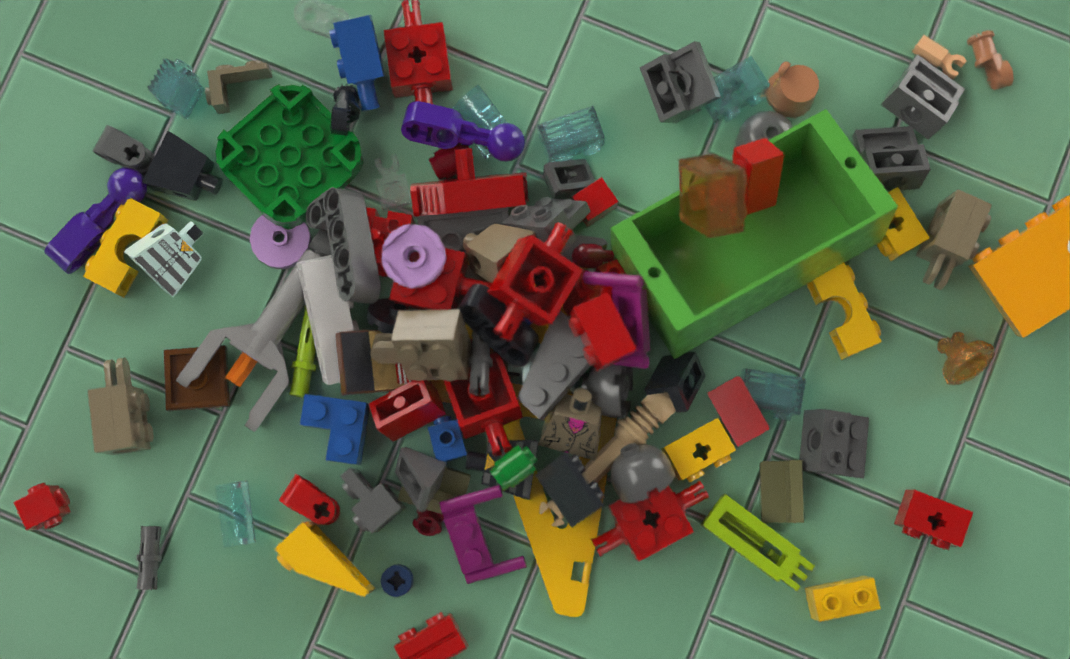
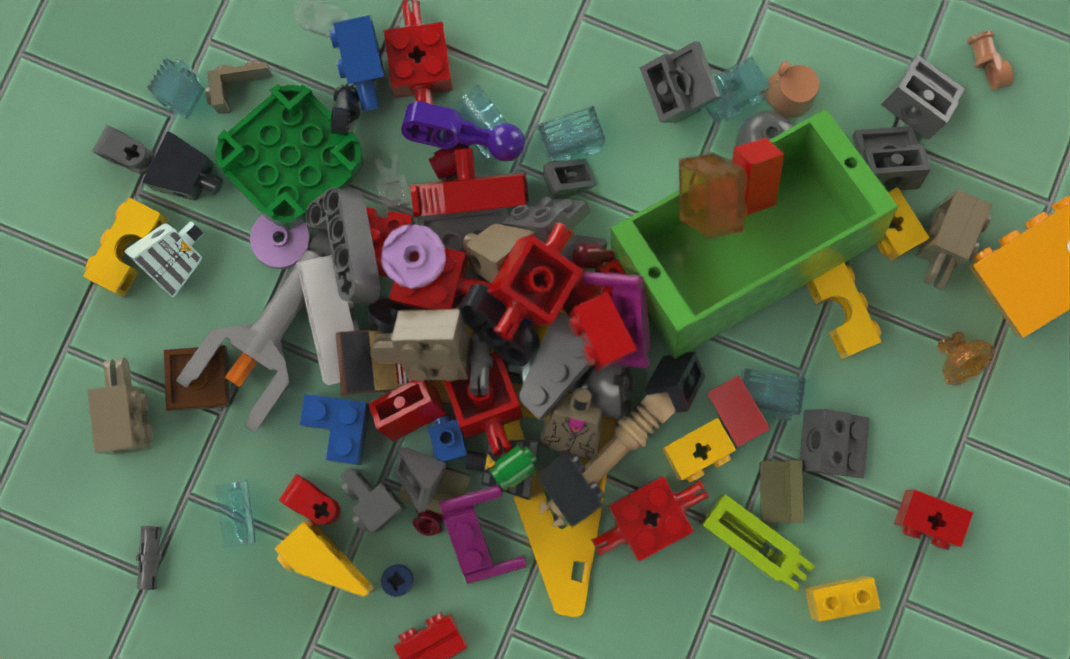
(43, 506): red brick -> none
(84, 231): dark purple beam -> none
(304, 361): lime pin -> none
(599, 199): red brick -> none
(639, 471): dark grey cylinder -> none
(938, 56): light nougat bar -> none

